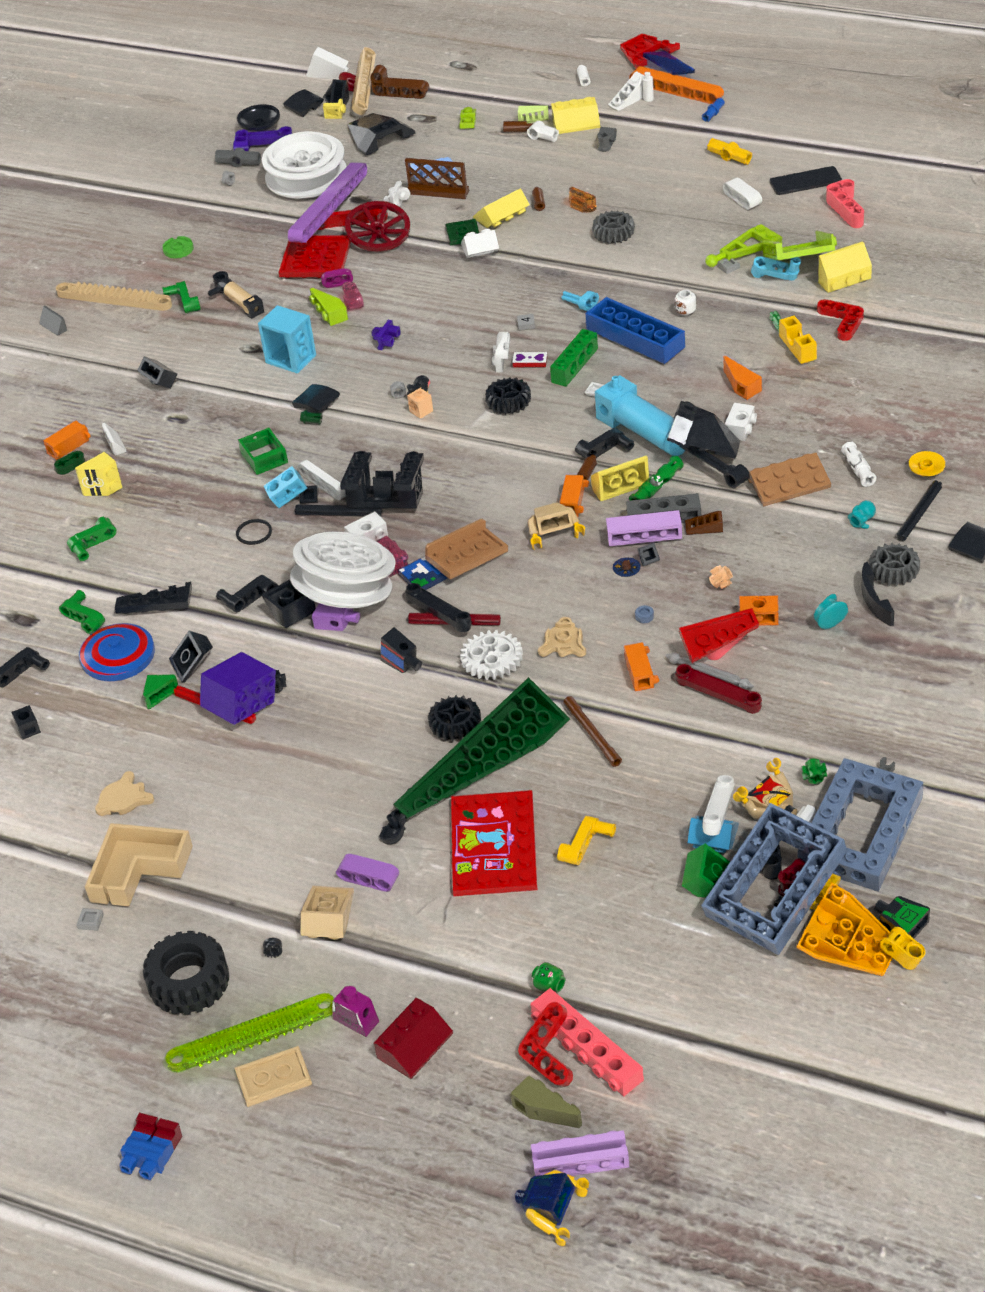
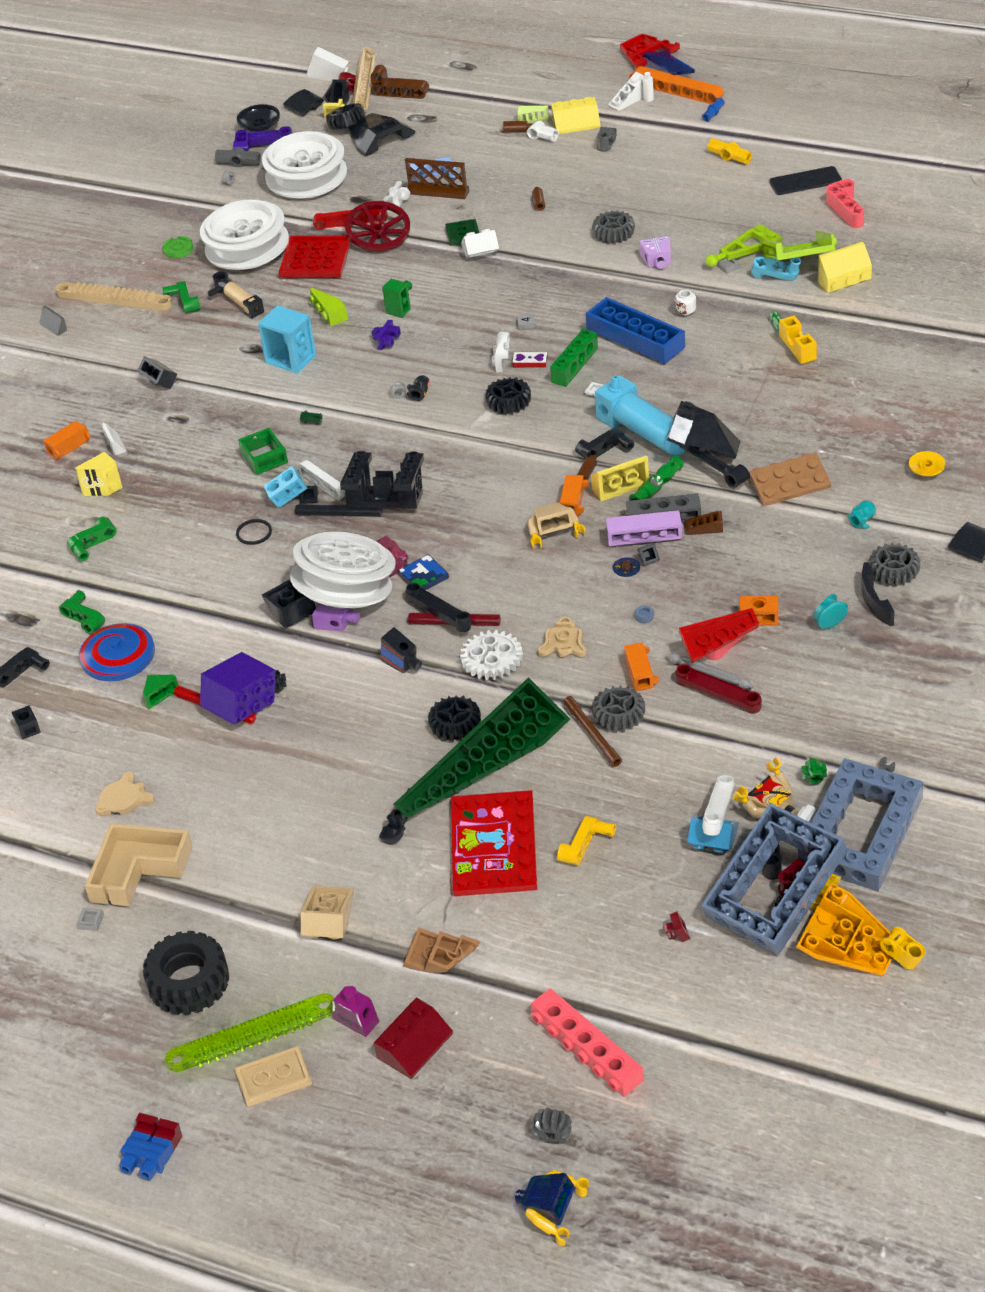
(69, 462): dark green beam -> none
(155, 600): black wing -> none
(190, 654): black slope -> none
(244, 234): none -> white wheel
(247, 594): black beam -> none
(276, 950): black bush -> none
(316, 398): black slope -> none
(327, 203): medium lavender beam -> none
(336, 278): magenta plate -> none
(345, 116): none -> black gear
(352, 297): clear pink piece -> none
(367, 872): medium lavender beam -> none
(369, 526): white brick -> none
(397, 297): none -> green brick
(420, 403): light nougat brick -> none
(437, 952): none -> medium nougat slope
(464, 549): medium nougat bracket -> none
(468, 118): lime slope -> none
(502, 209): light yellow slope -> none
(539, 1044): red beam -> none
(542, 1104): olive slope -> none
(547, 977): green head -> none
(551, 1125): none -> dark grey gear
(581, 200): clear orange slope -> none
(581, 1154): lavender brick -> none
(583, 75): white cylinder -> none
(584, 302): medium azure piece -> none
(618, 708): none -> dark grey gear
(656, 251): none -> lavender torso
(676, 928): none -> dark red tile
(703, 870): green slope -> none
(720, 576): light nougat gear -> none
(741, 420): white brick -> none
(742, 193): white beam -> none
(742, 380): orange slope -> none
(845, 331): red beam -> none
(858, 464): white piece -> none
(903, 914): torso -> none
(919, 510): black axle -> none

